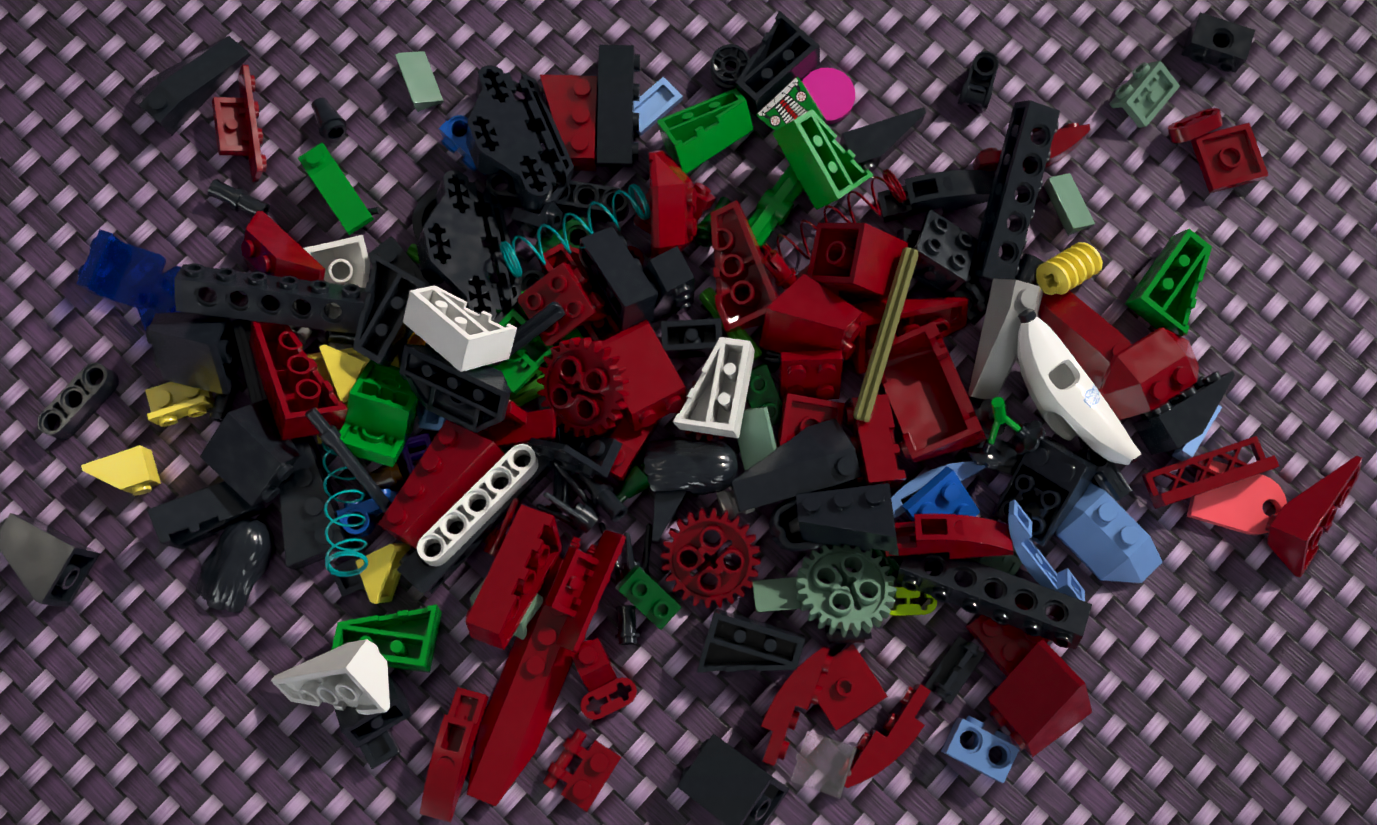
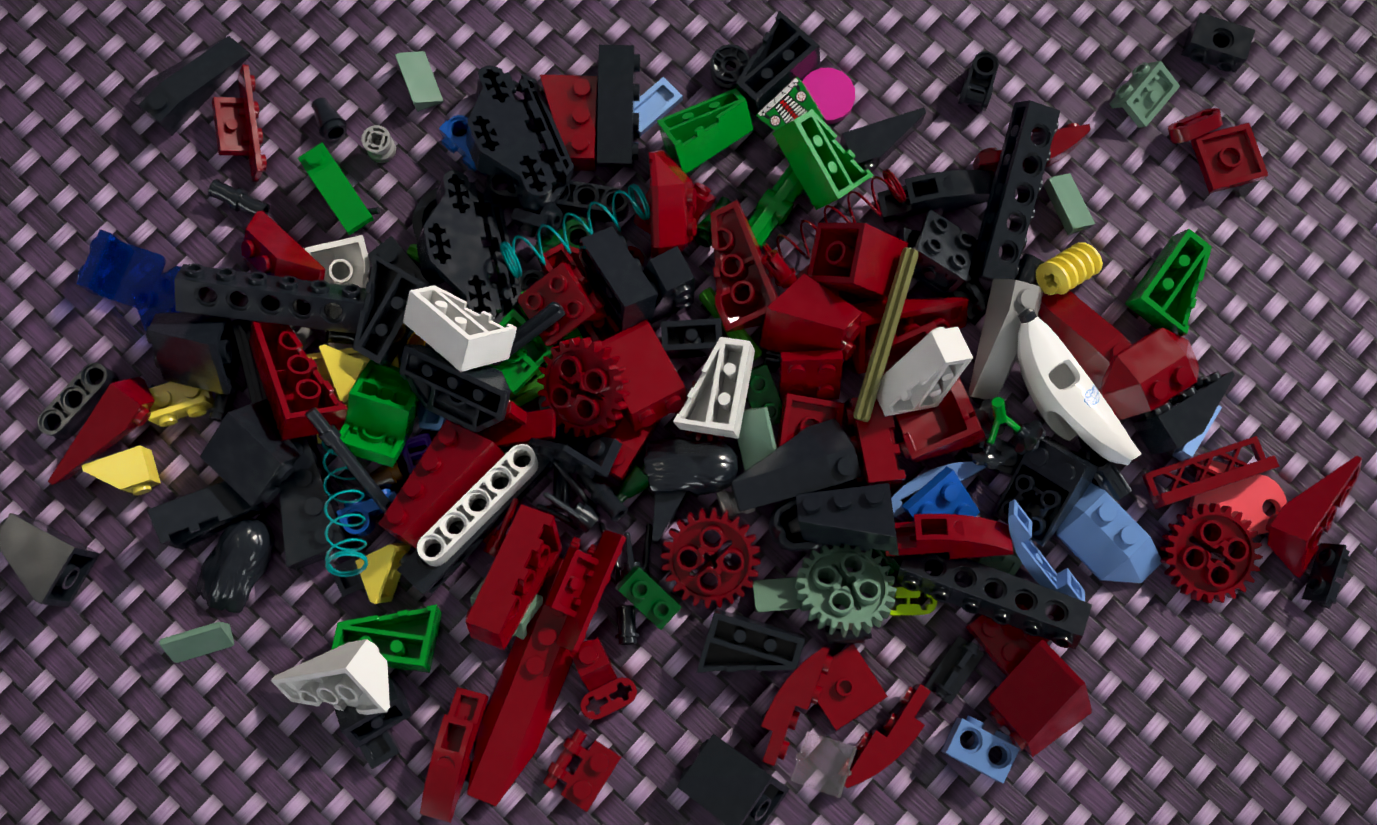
(118, 413): none -> dark red wedge
(198, 642): none -> sand green slope
(382, 150): none -> light grey wheel
(924, 373): none -> white wedge
(1224, 530): none -> dark red gear
(1329, 563): none -> black hinge

